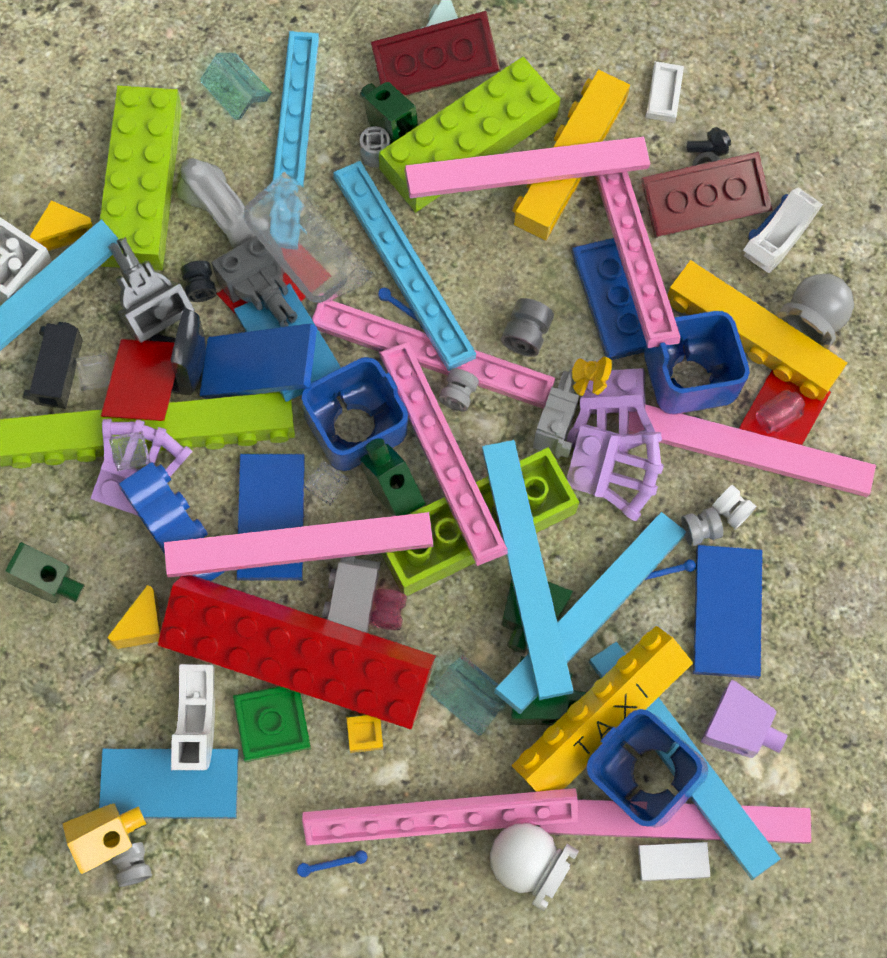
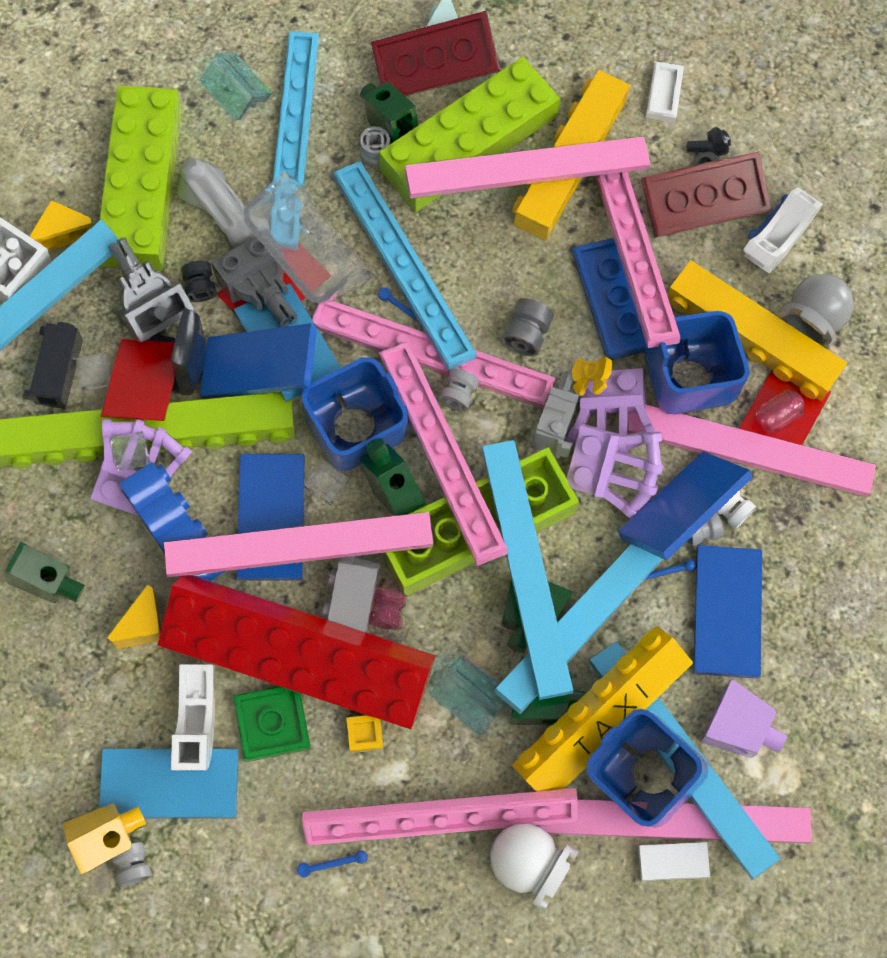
(685, 505): none -> blue tile

